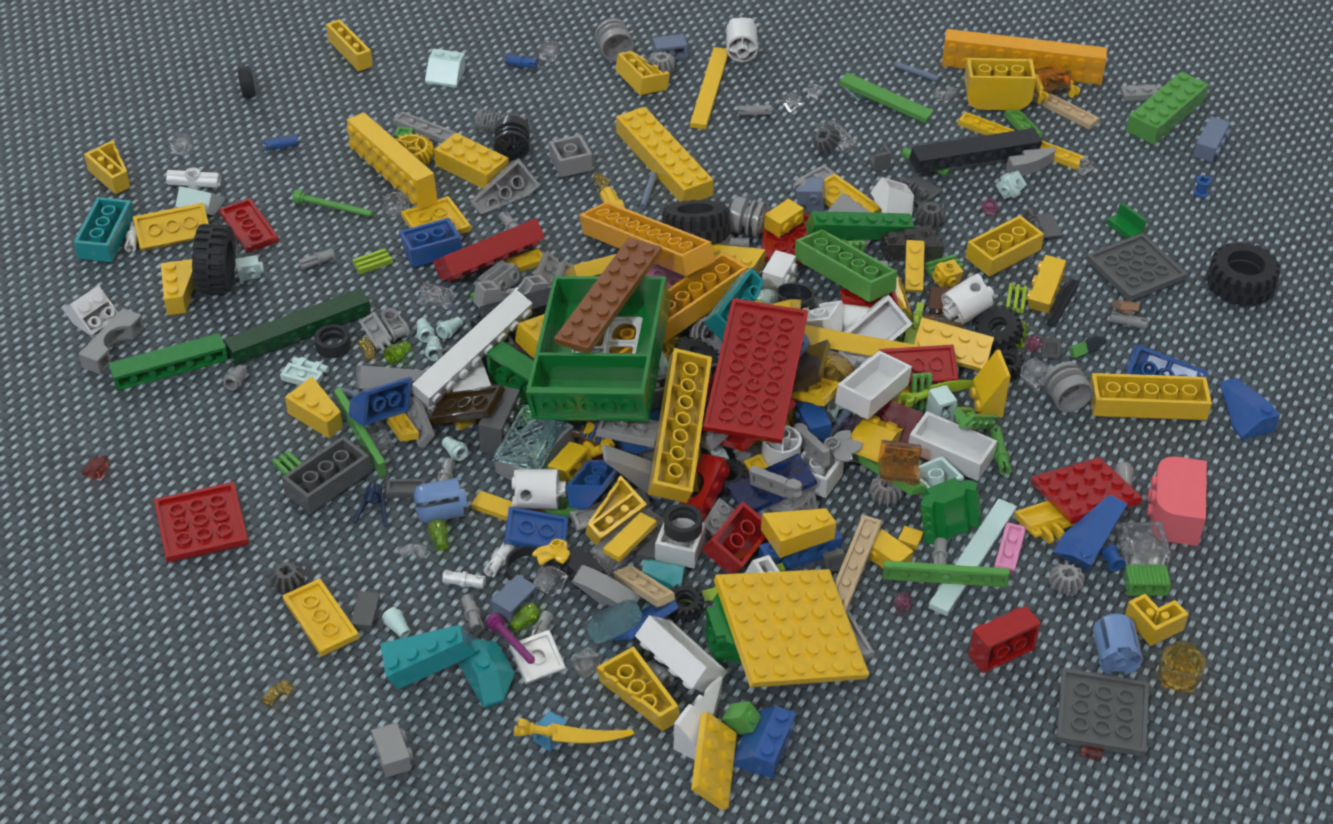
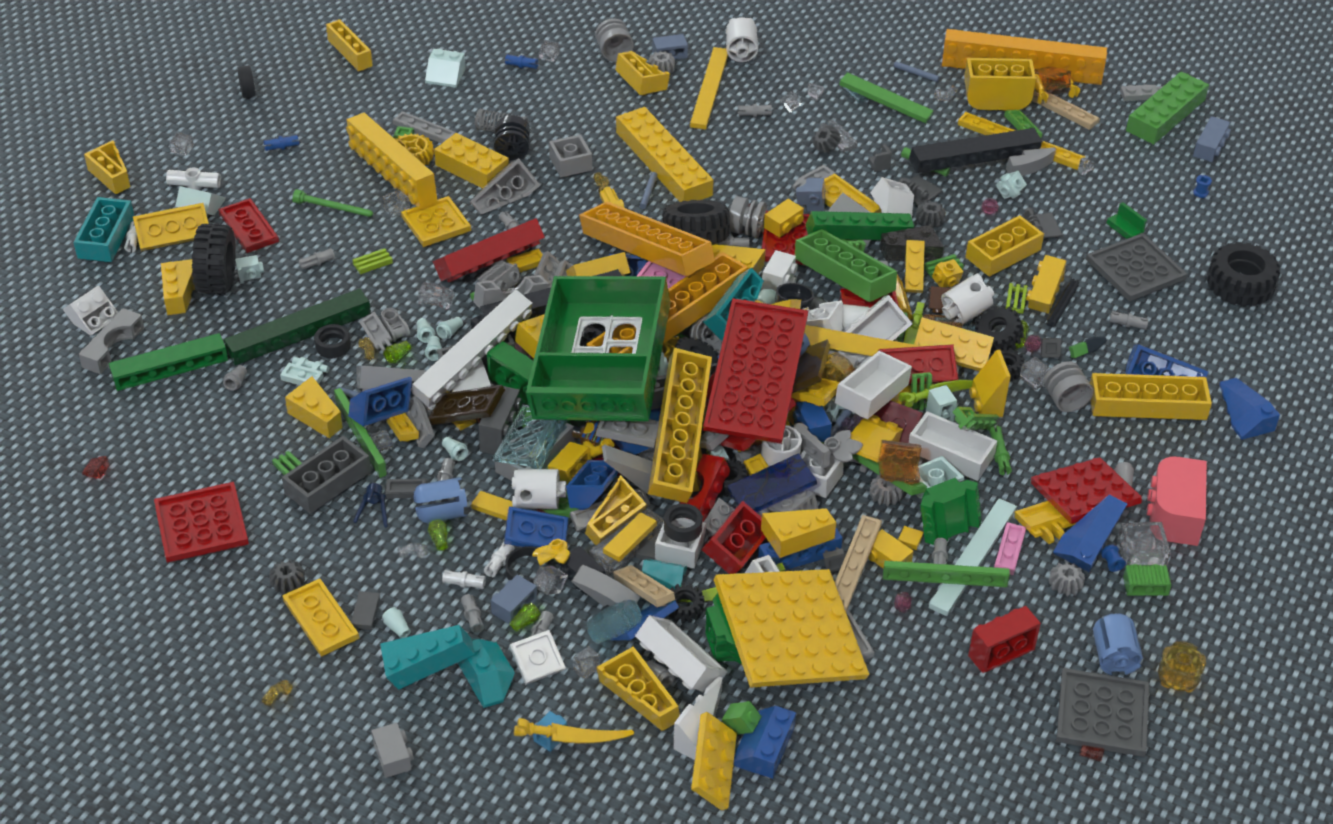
(430, 242): blue slope -> none
(496, 624): magenta piece -> none
(608, 295): dark orange plate -> none
(775, 483): light grey hinge -> none
(1125, 306): medium nougat plate -> none
(1156, 623): yellow brick -> none

